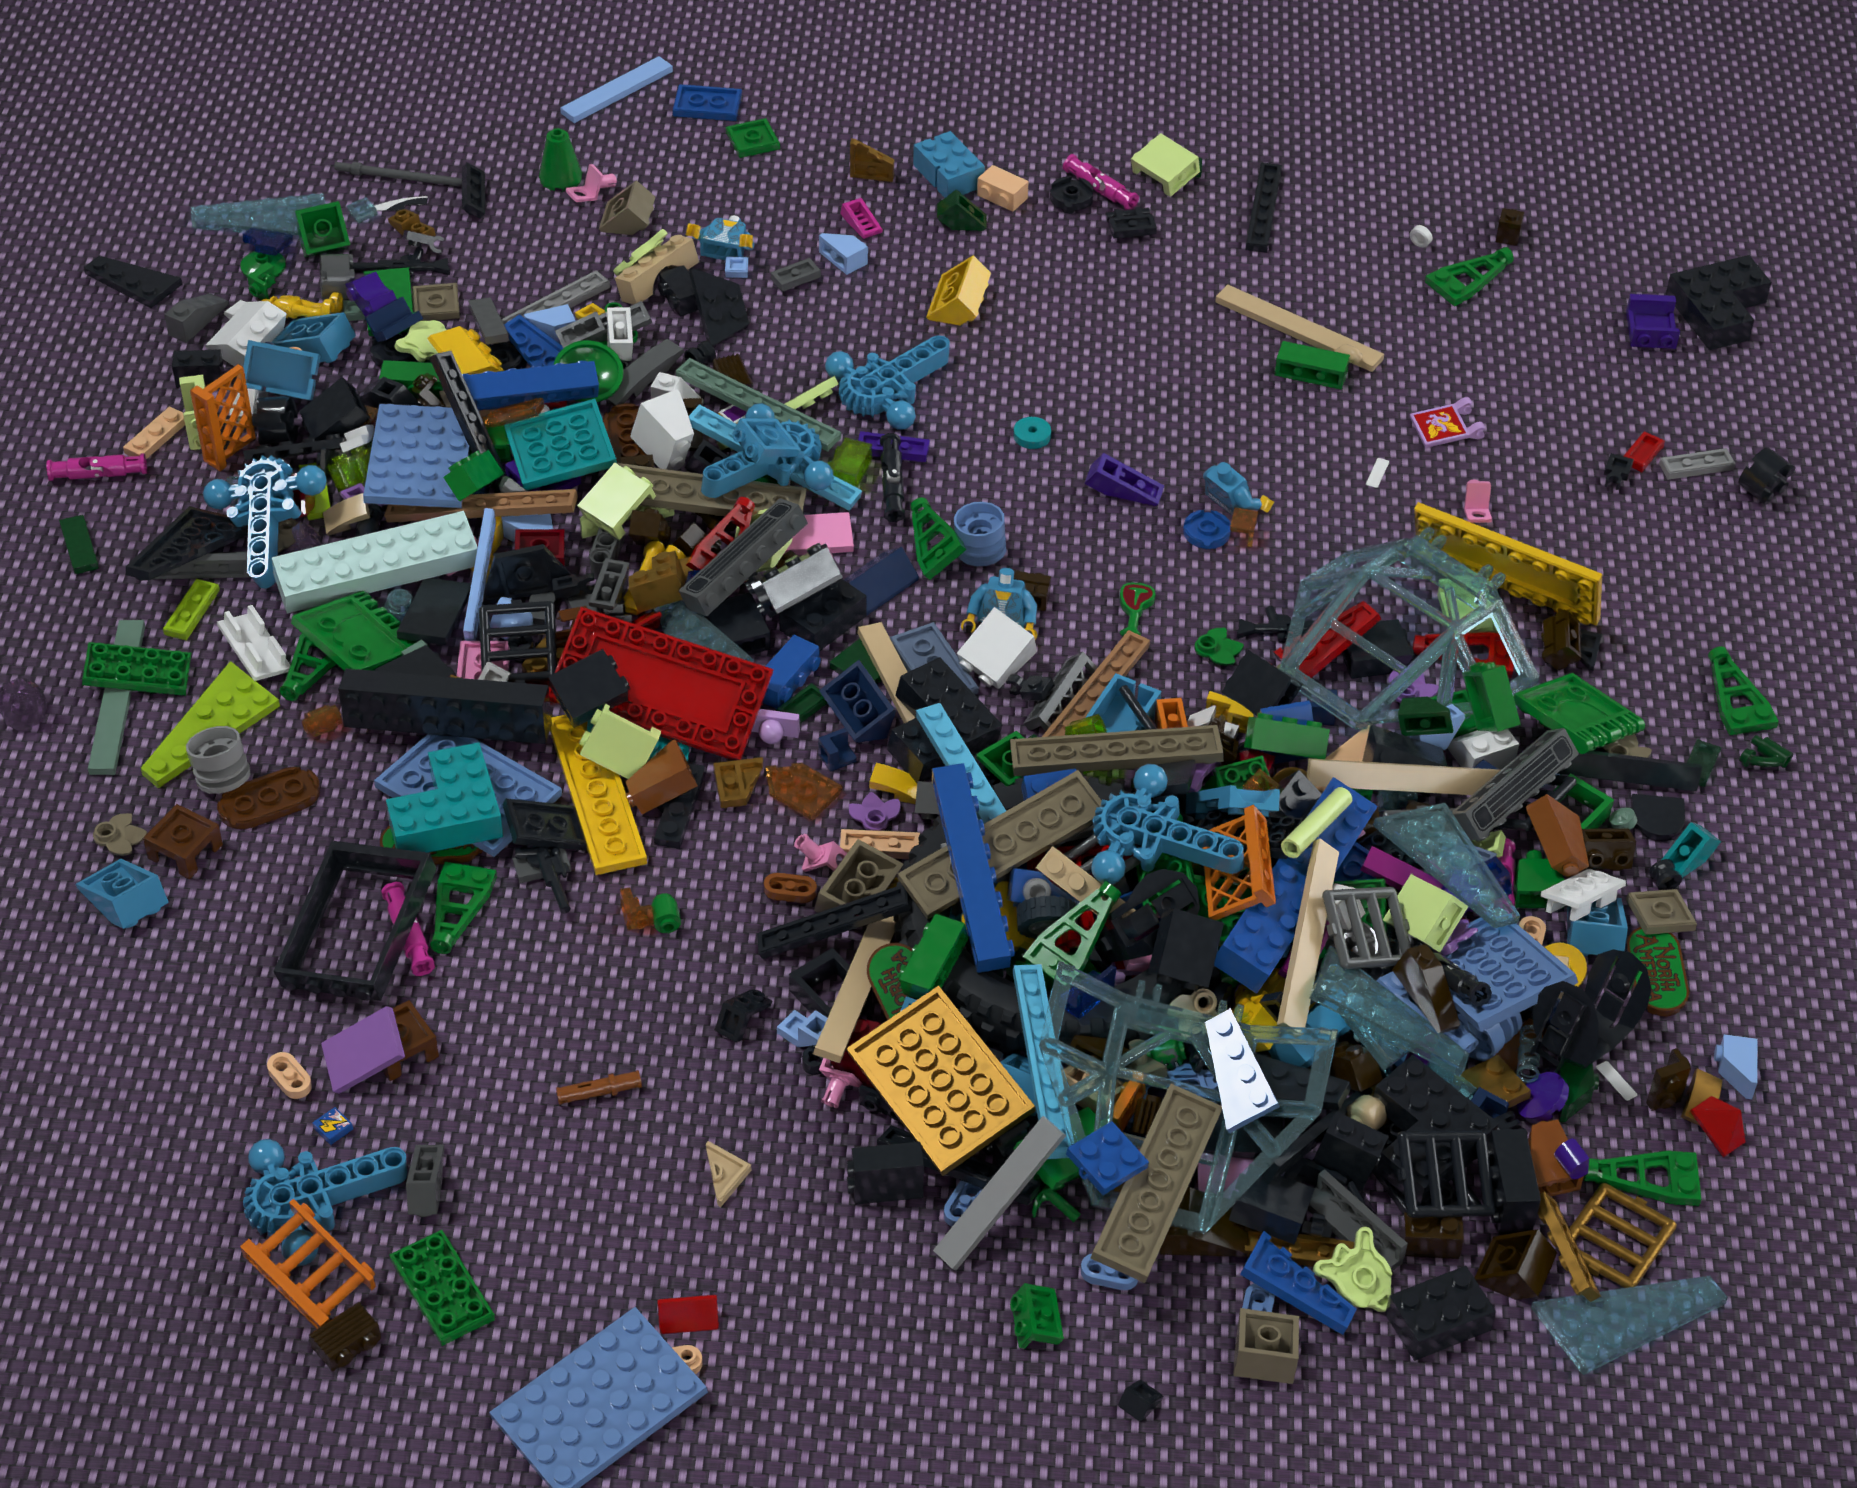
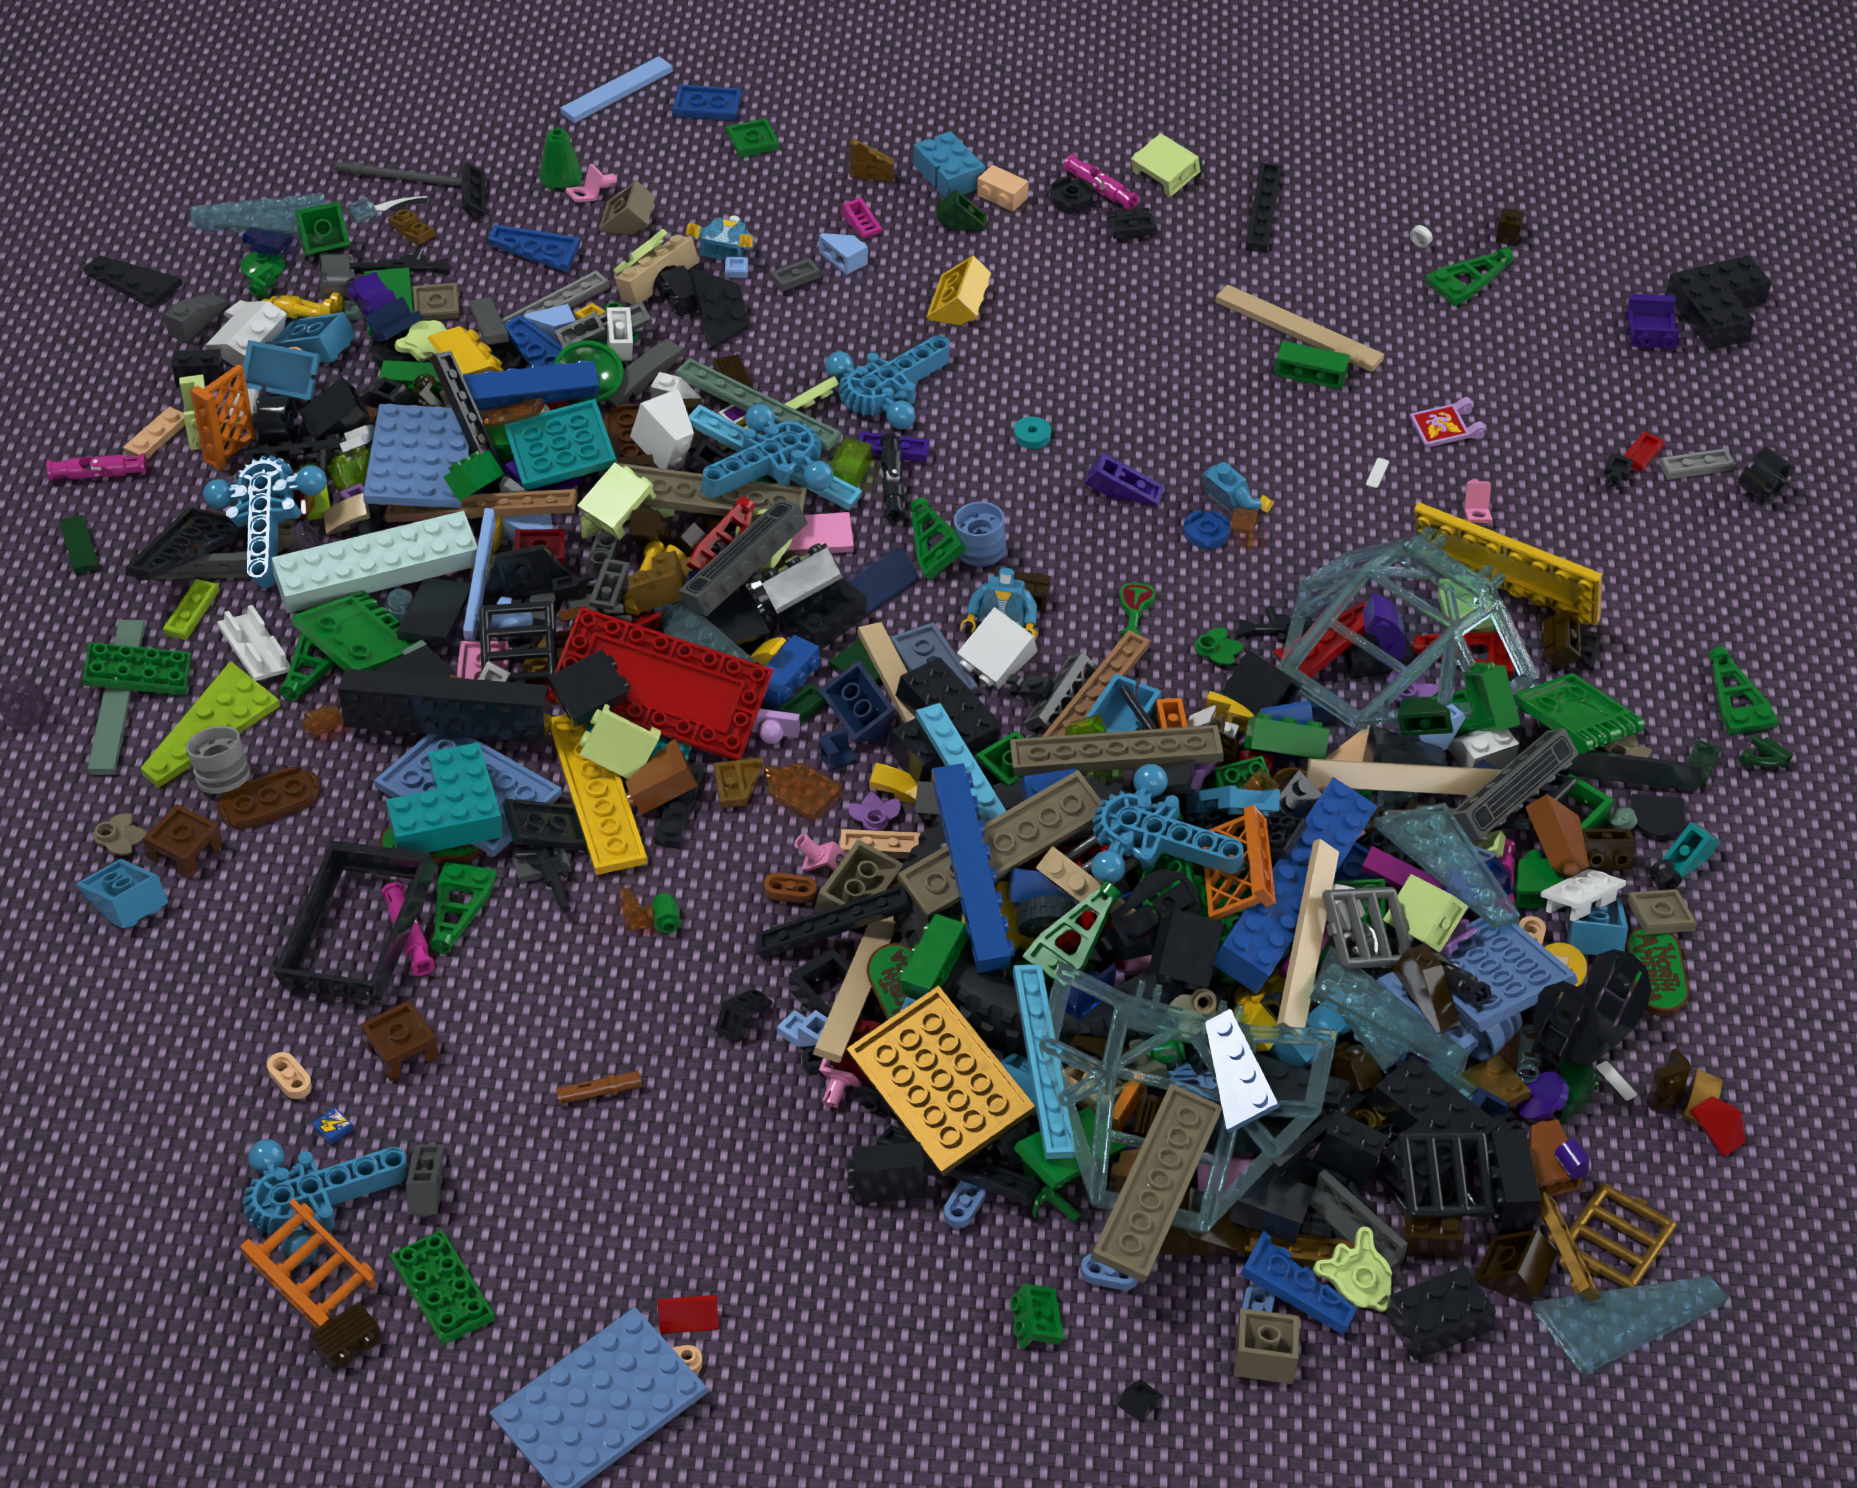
(363, 1049): medium lavender tile -> none
(417, 239): plate -> none
(543, 247): none -> blue wing
(703, 353): black wheel -> none
(726, 1171): tan tile -> none
(764, 440): dark azure plate -> none
(767, 651): none -> yellow slope
(999, 1193): light grey tile -> none
(1035, 888): light grey tile -> none
(1107, 1158): blue plate -> none
(1316, 822): yellowish green piece -> none
(1368, 1111): tan head -> none
(1386, 625): none -> dark purple brick
(1681, 1171): green plate -> none
(1738, 1063): light blue slope -> none

